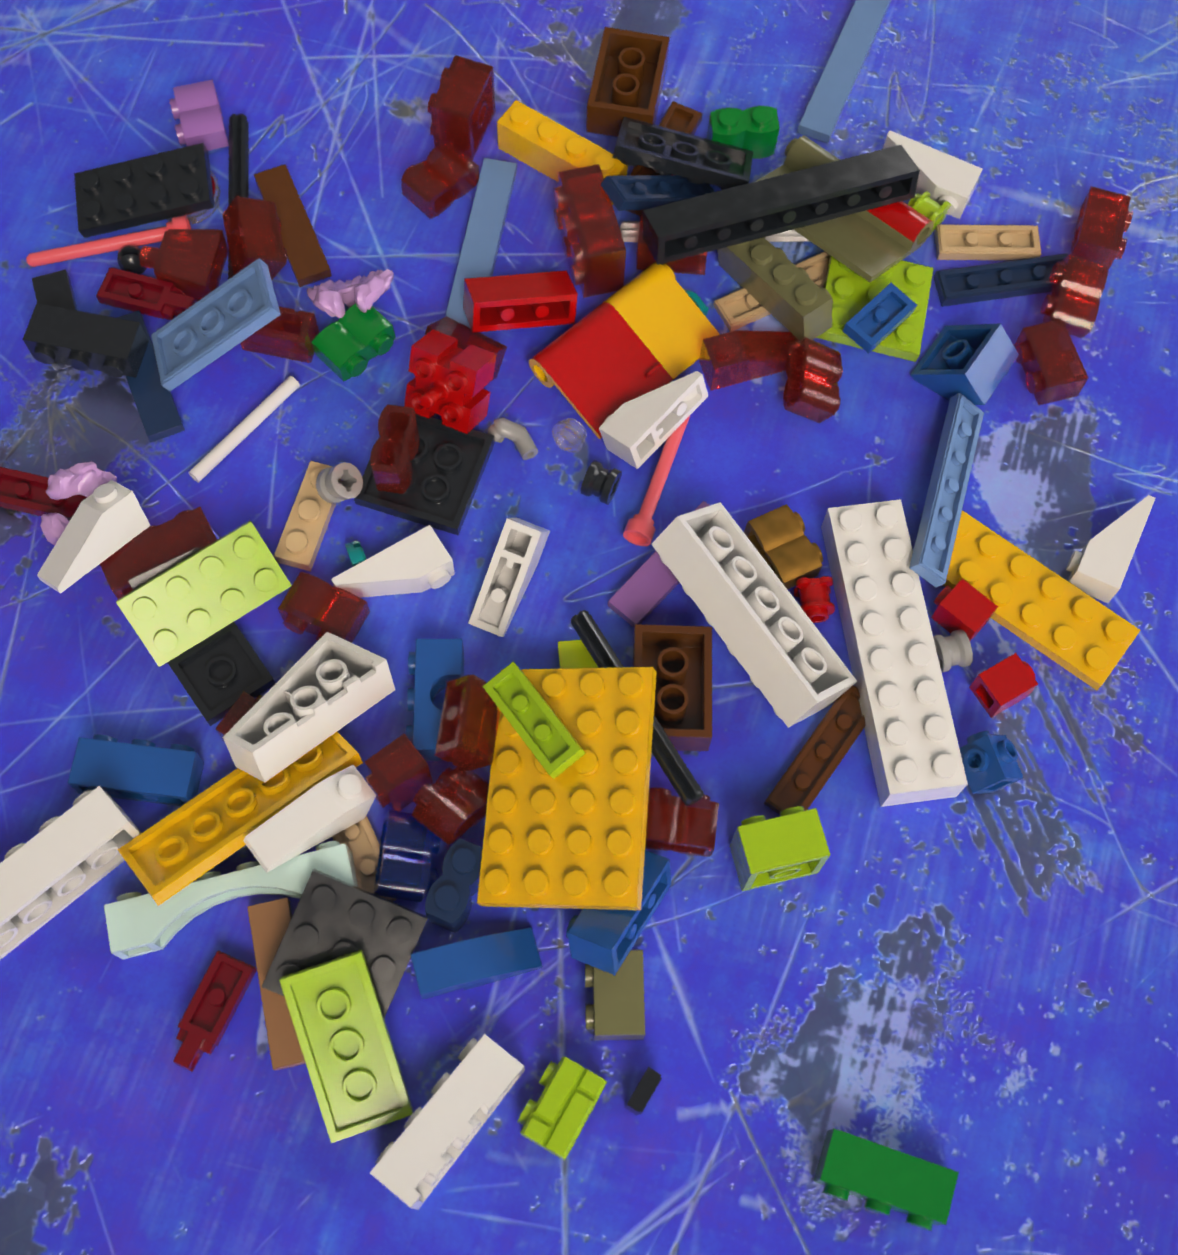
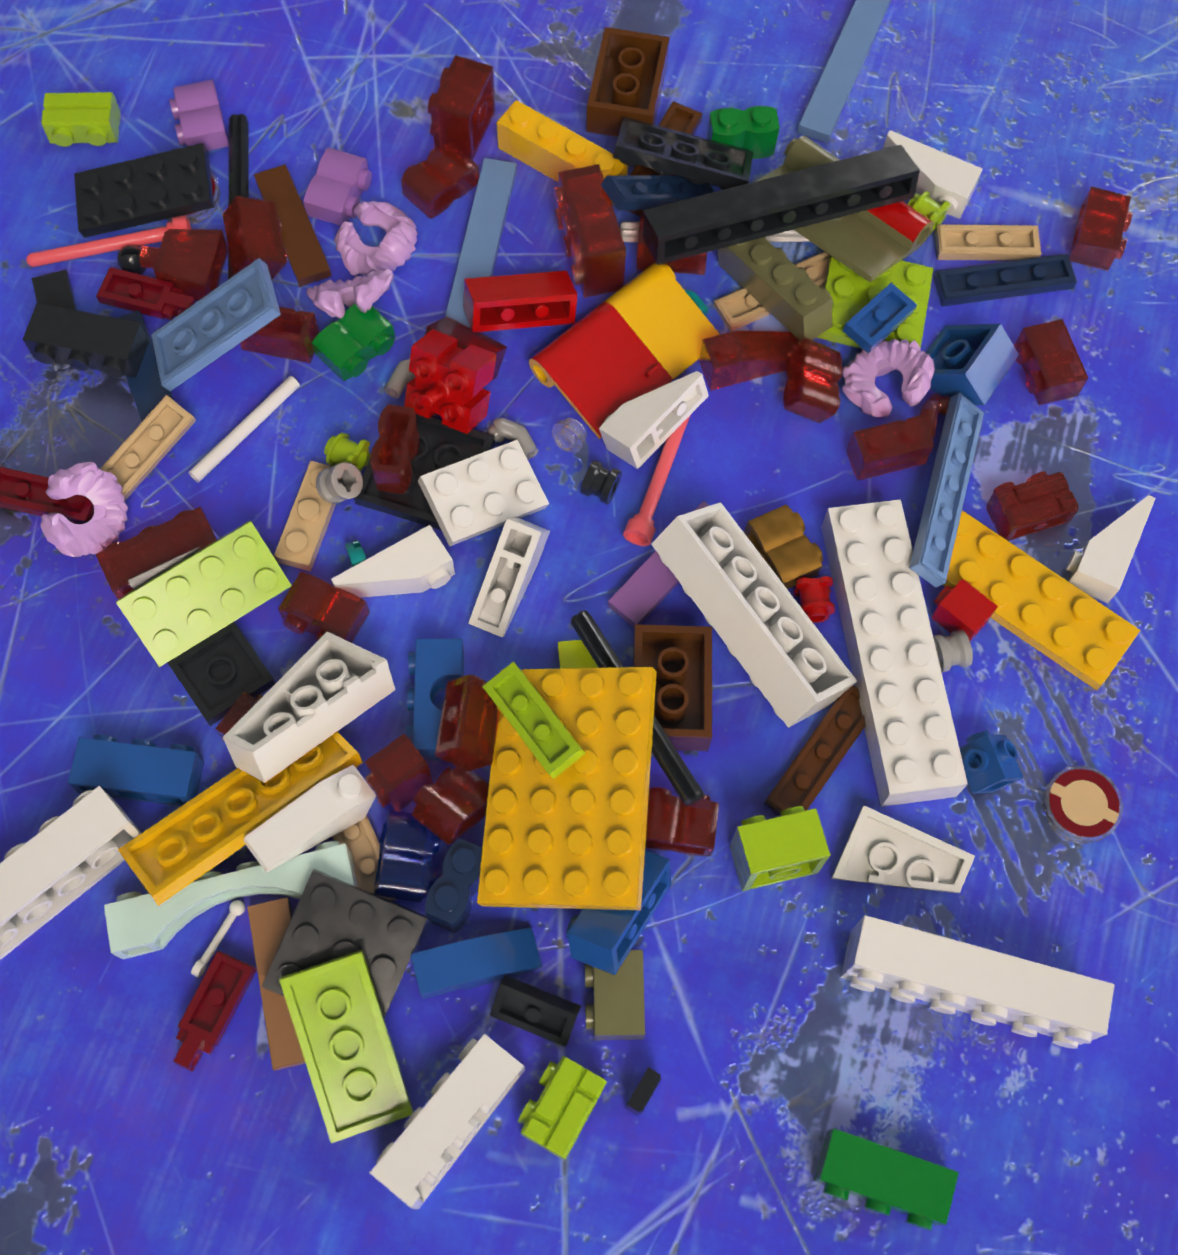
(81, 118): none -> lime brick
(93, 534): white slope -> none
(148, 444): none -> tan tile
(236, 909): none -> white hinge
(337, 186): none -> medium lavender brick
(342, 449): none -> lime brick
(391, 252): none -> lavender piece
(399, 379): none -> light grey arm
(483, 492): none -> white plate
(535, 1010): none -> black plate
(889, 447): none -> clear red brick
(897, 355): none -> lavender piece
(900, 856): none -> white wing
(930, 409): none -> clear red arm
(977, 982): none -> white brick
(1004, 684): red brick -> none
(1031, 506): none -> clear red brick
(1075, 294): clear red brick -> none
(1082, 804): none -> tile

